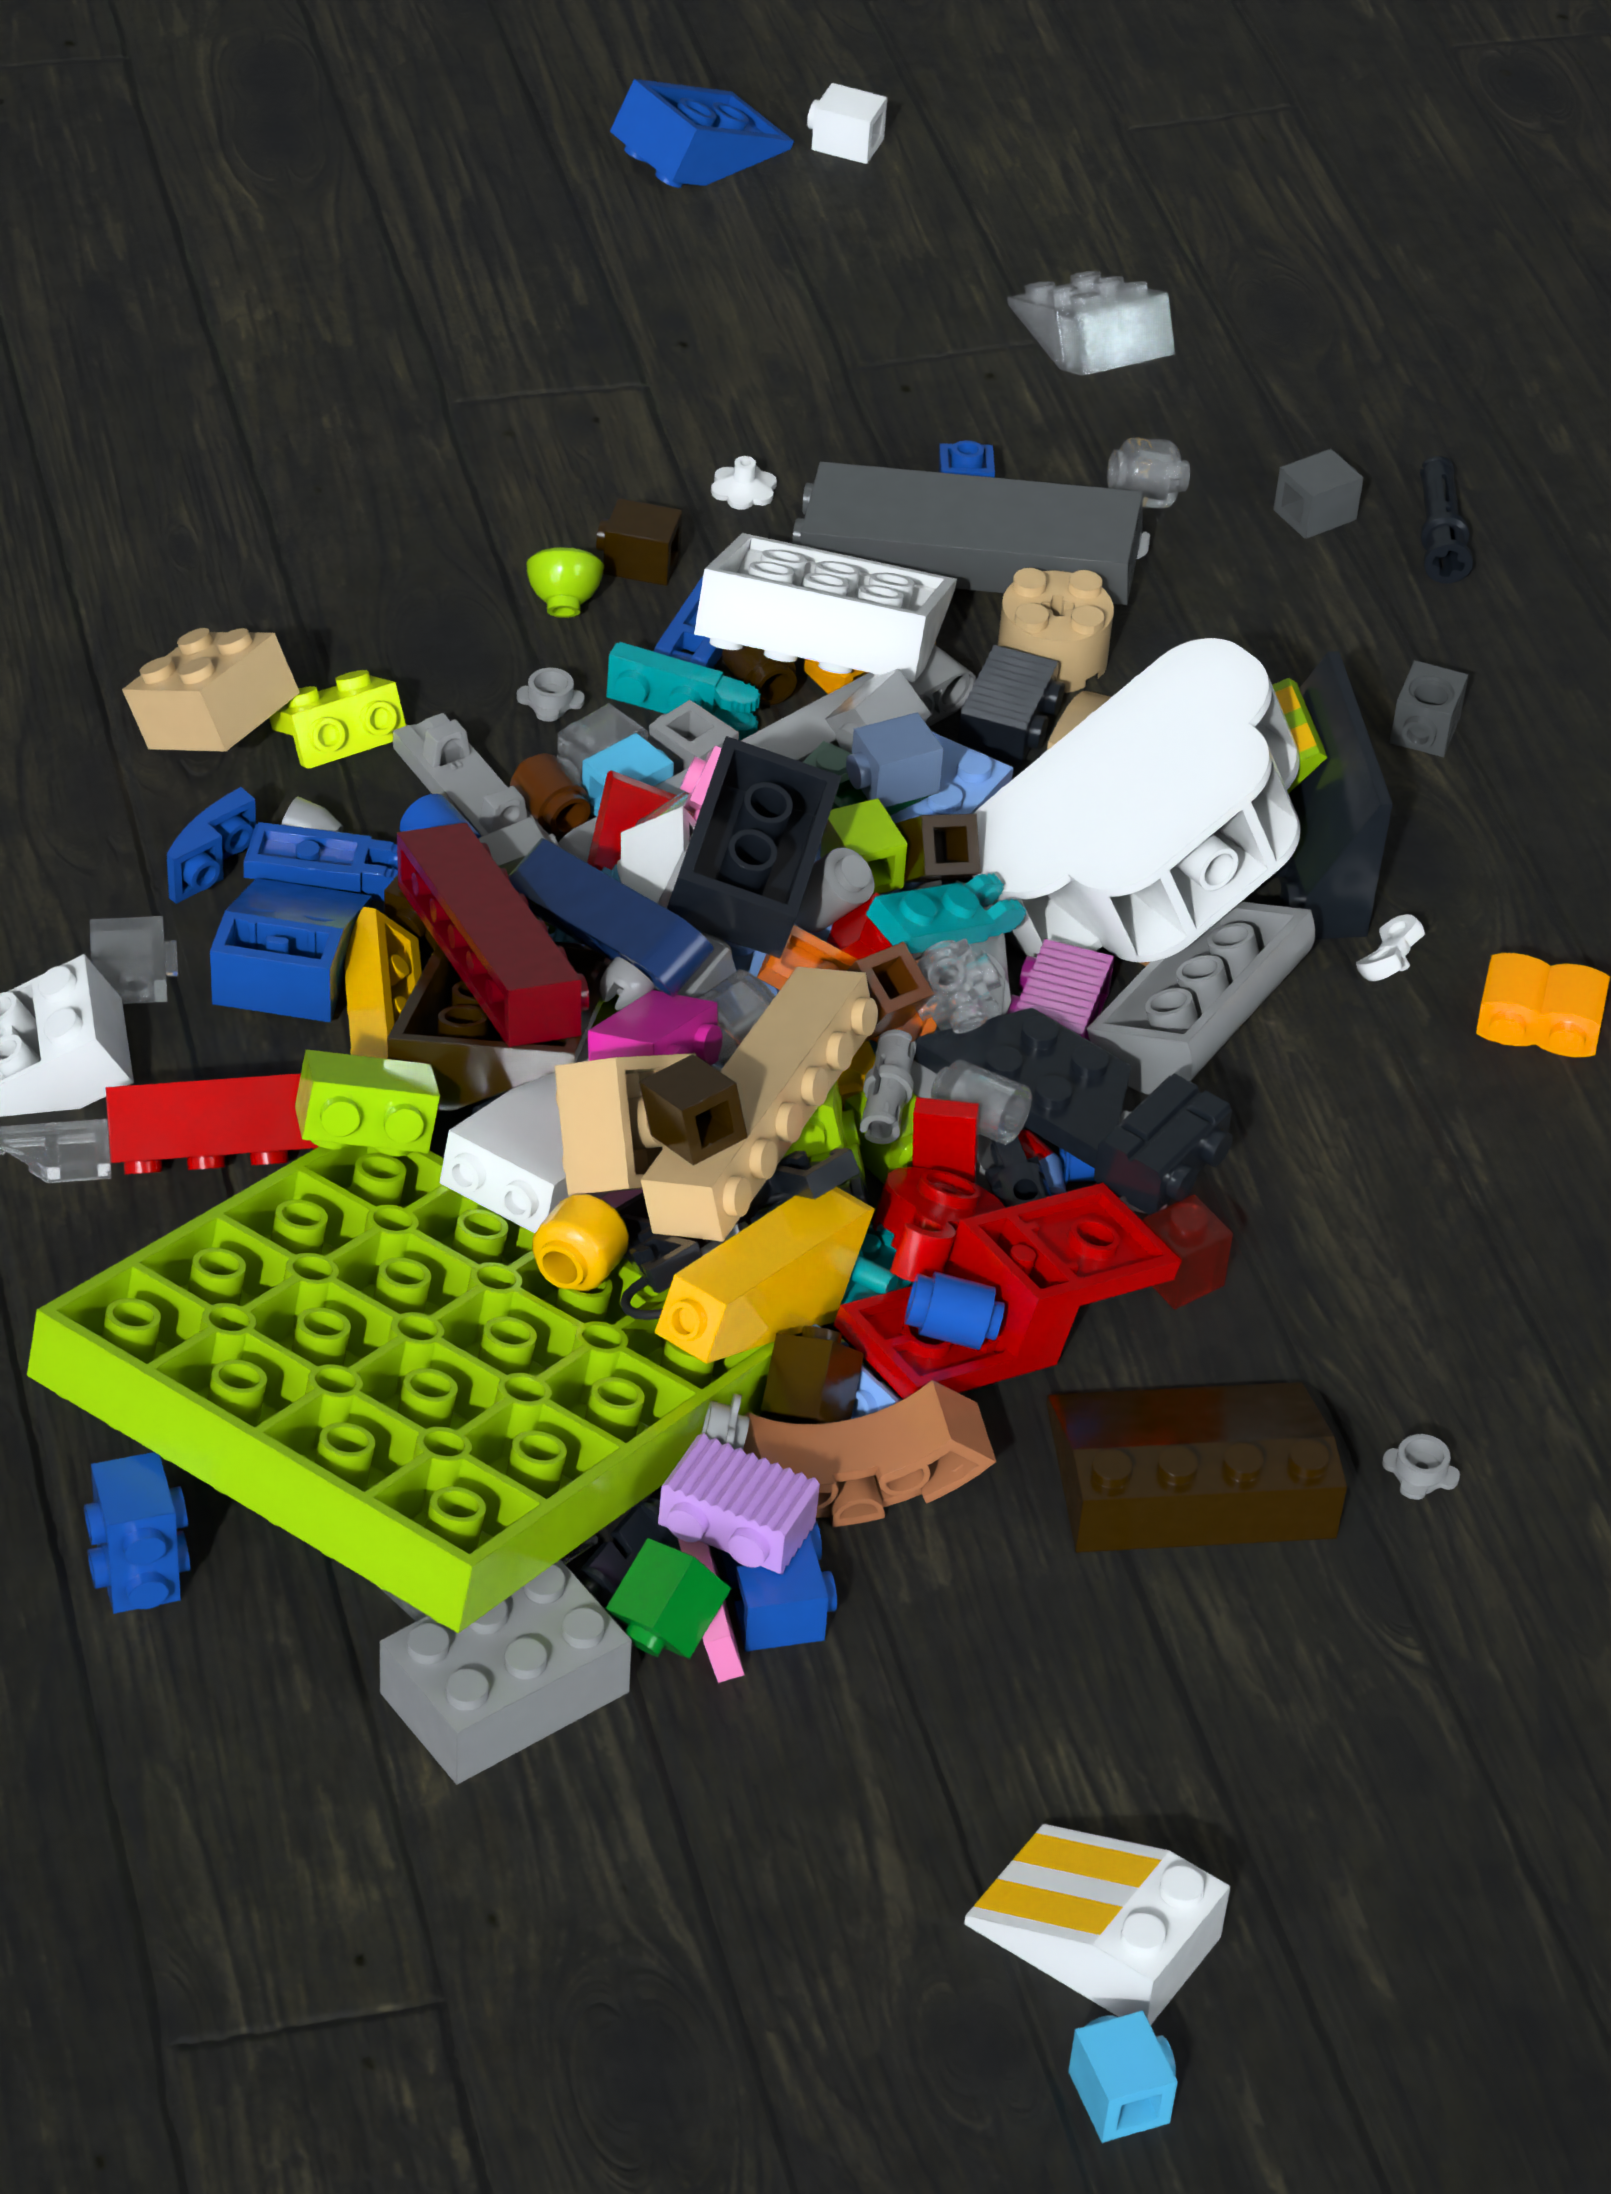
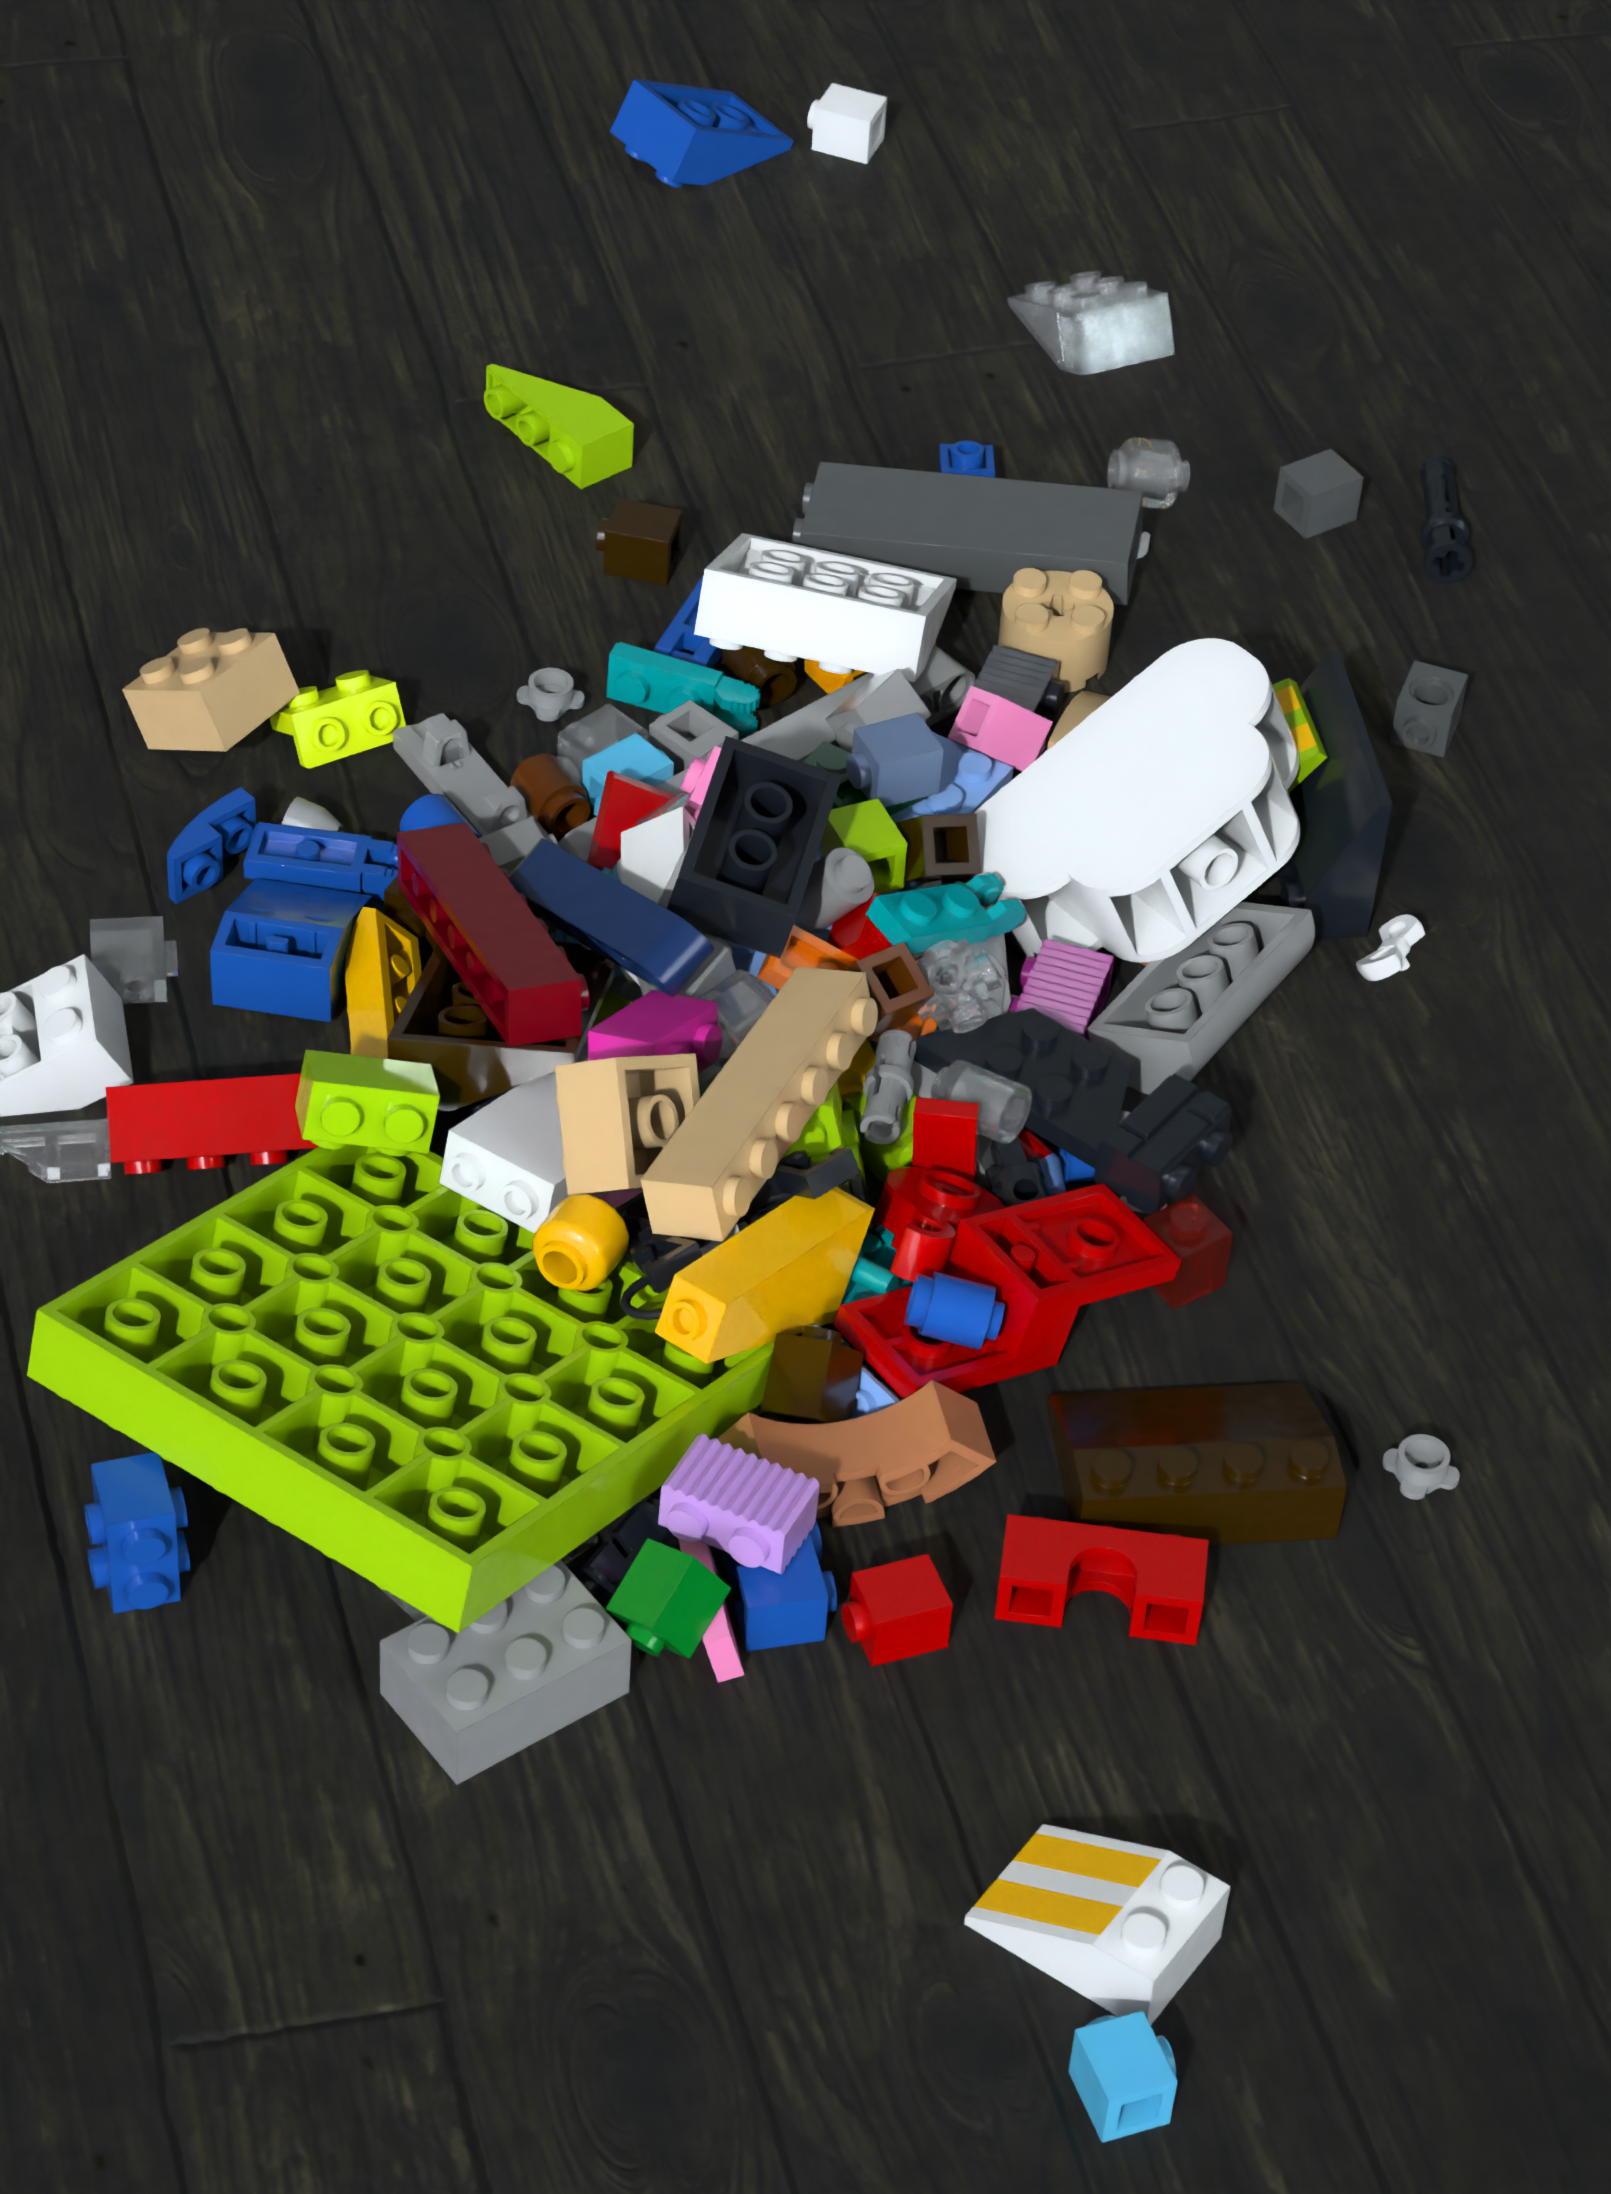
(564, 425): none -> lime slope
(564, 578): lime brick -> none
(624, 980): light grey hinge -> none
(693, 1109): dark brown brick -> none
(726, 1424): light grey plate -> none
(743, 484): white plant -> none
(898, 1610): none -> red brick
(1000, 729): none -> bright pink brick
(1149, 1572): none -> red arch
(1543, 1005): light orange brick -> none

